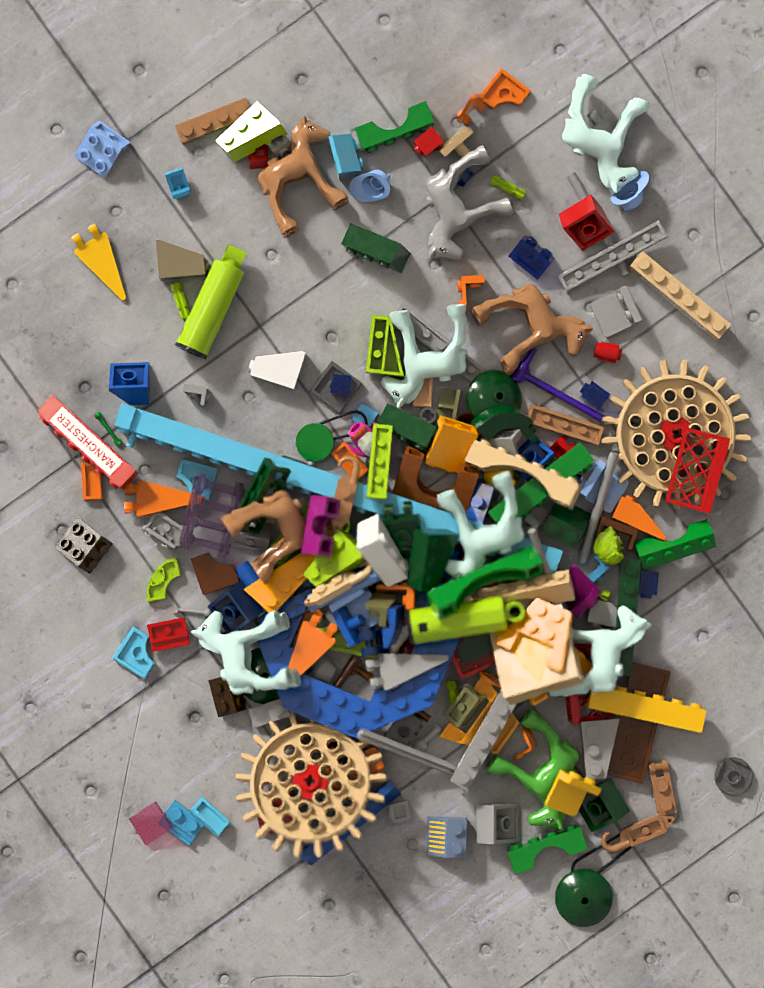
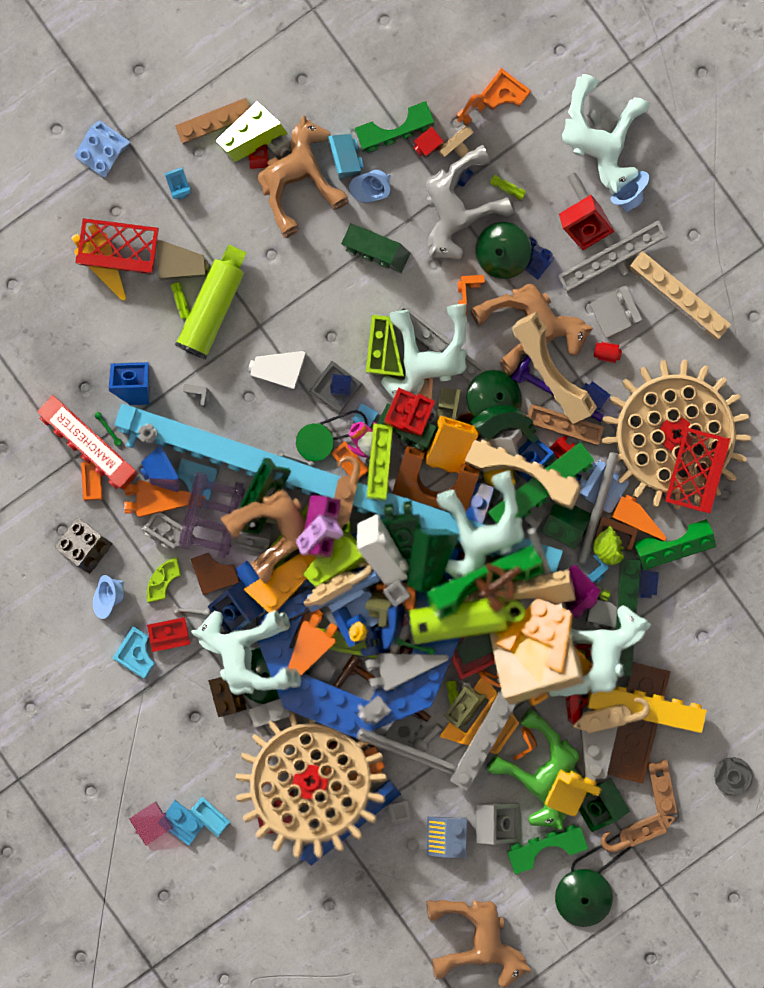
(108, 594): none -> light blue piece
(117, 263): none -> red fence
(147, 428): none -> light grey plate
(160, 471): none -> blue slope
(320, 527): none -> lavender bracket
(358, 632): none -> yellow plate
(374, 711): none -> light grey bracket
(397, 593): none -> light grey plate
(399, 641): none -> green hinge
(409, 412): none -> red slope
(486, 941): none -> medium nougat animal
(488, 590): none -> reddish brown piece
(515, 248): none -> dark green dish
(574, 400): none -> tan arch
(610, 717): none -> tan plate

